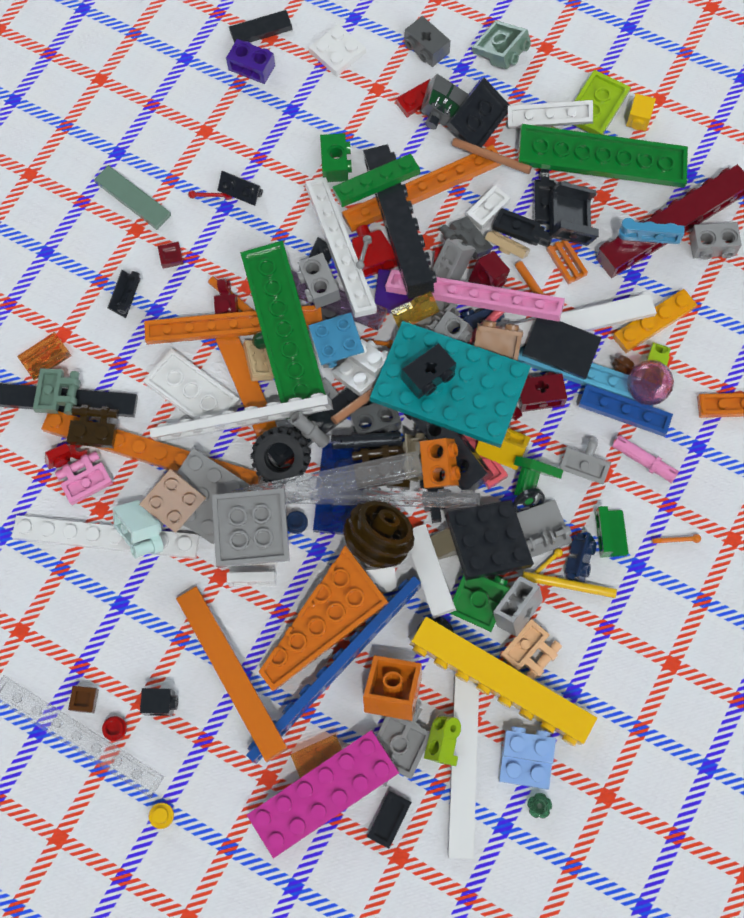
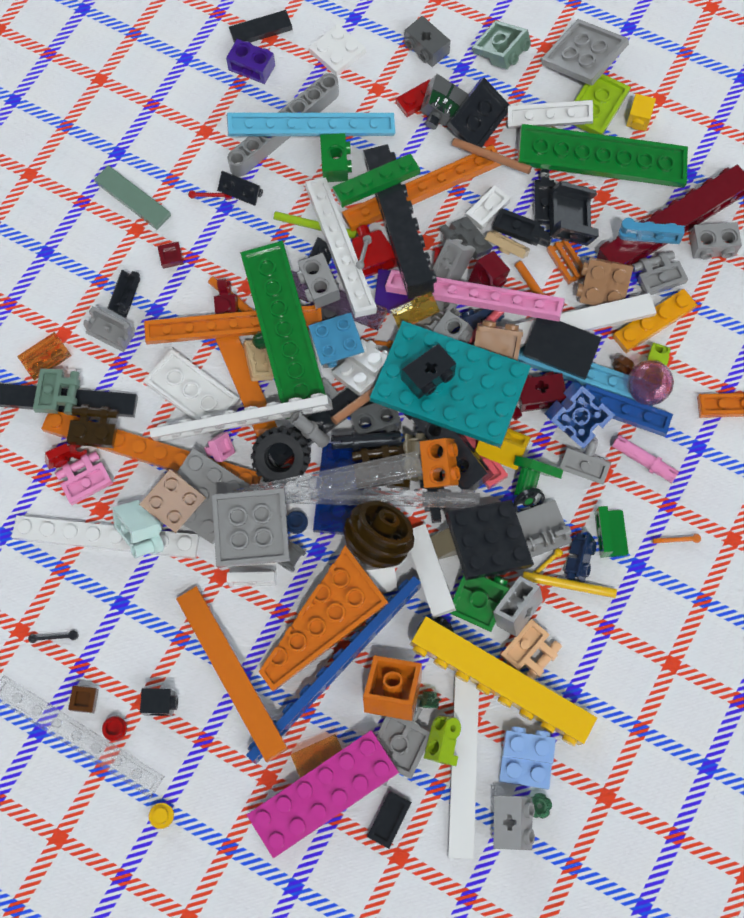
(73, 635): none -> black hinge
(109, 329): none -> light grey hinge
(220, 447): none -> bright pink tile
(295, 553): none -> dark grey bush
(305, 222): none -> lime bar
(310, 124): none -> medium azure plate
(324, 90): none -> light grey beam
(429, 700): none -> clear green plate
(507, 811): none -> light grey brick
(579, 414): none -> blue brick
(585, 51): none -> light grey plate
(603, 281): none -> medium nougat plate
(662, 278): none -> light grey plate

